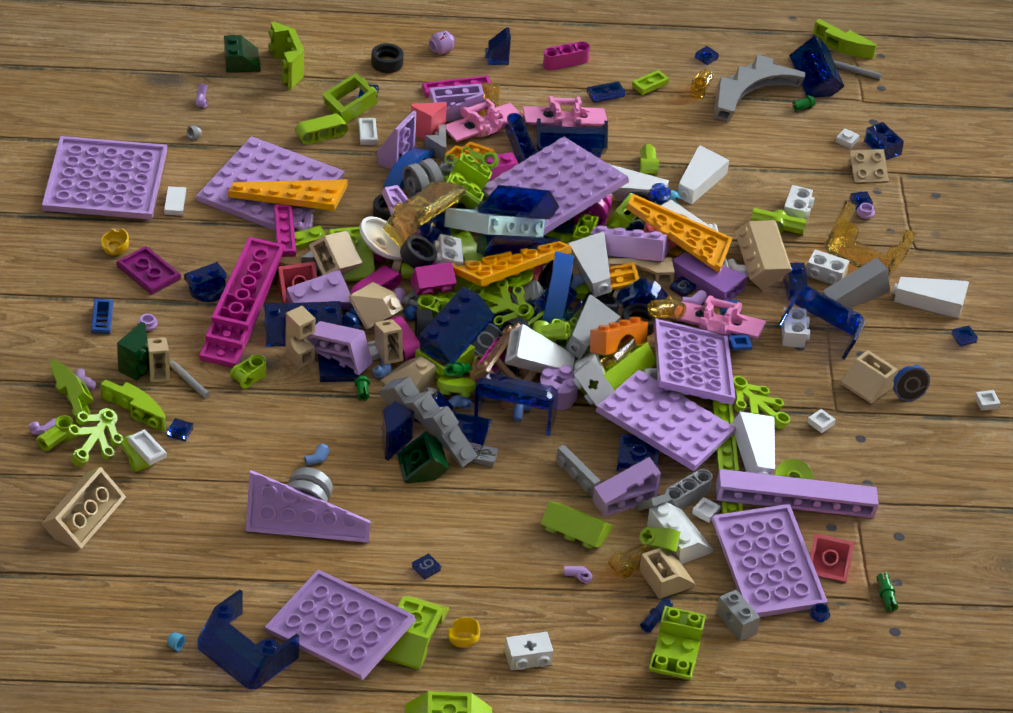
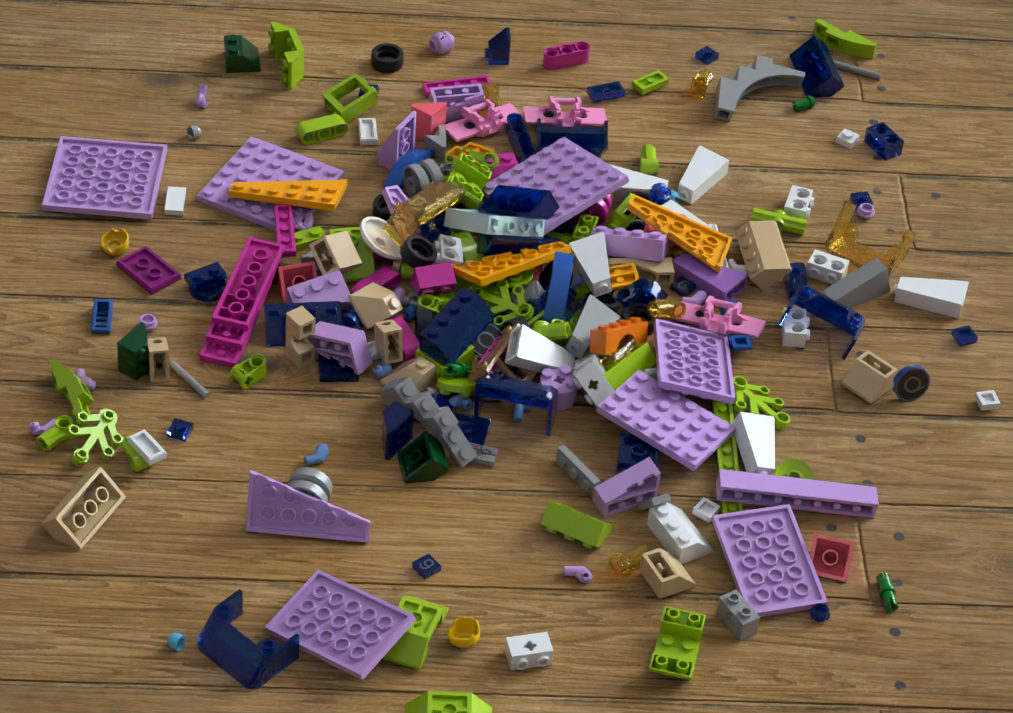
(139, 403): lime slope -> none
(362, 384): green pin -> none
(655, 615): clear blue axle -> none
(660, 538): lime piece -> none
(690, 489): light grey beam -> none
(821, 421): white plate -> none
(868, 166): tan hinge -> none

